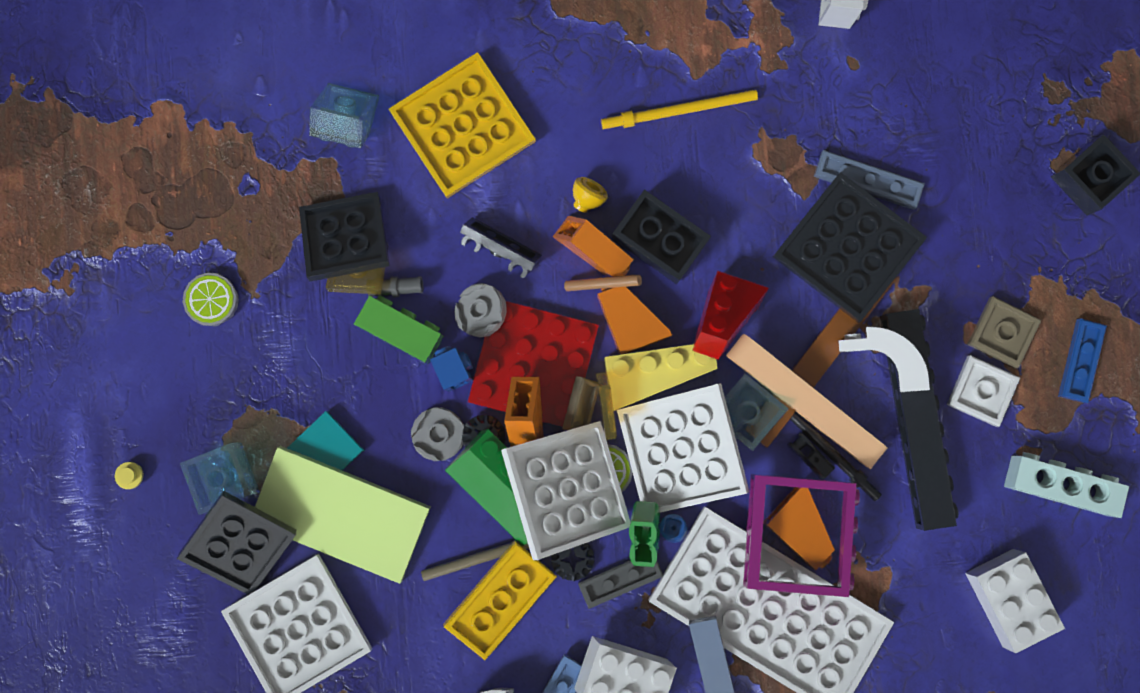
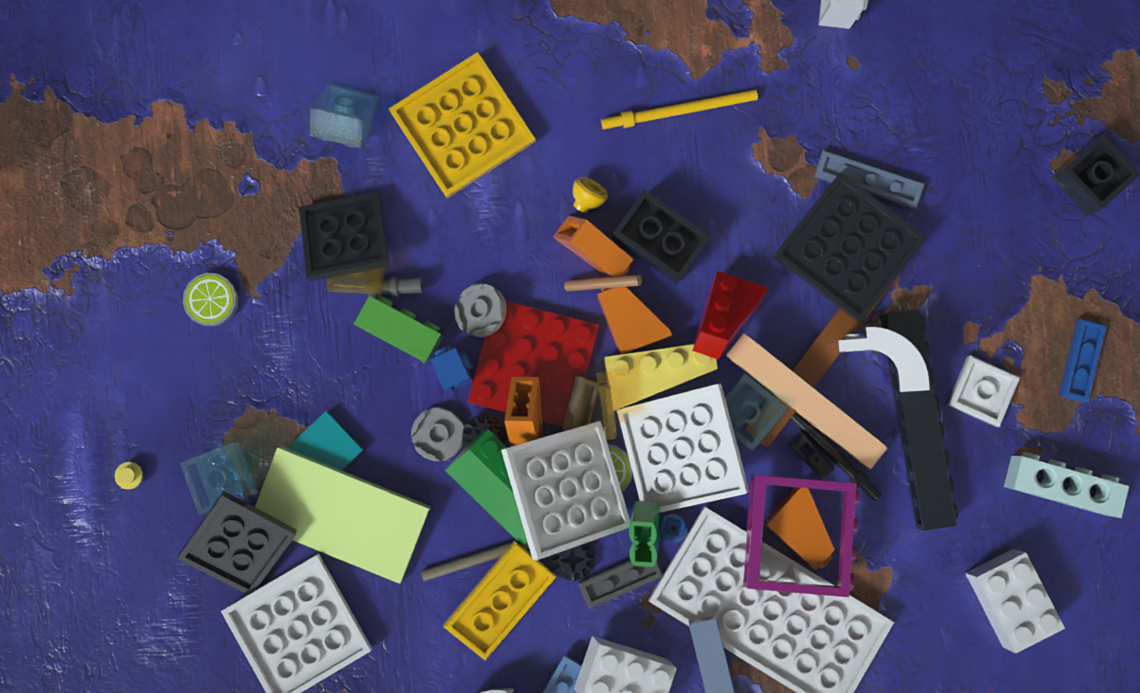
(500, 245): black plate -> none
(1004, 332): dark tan tile -> none

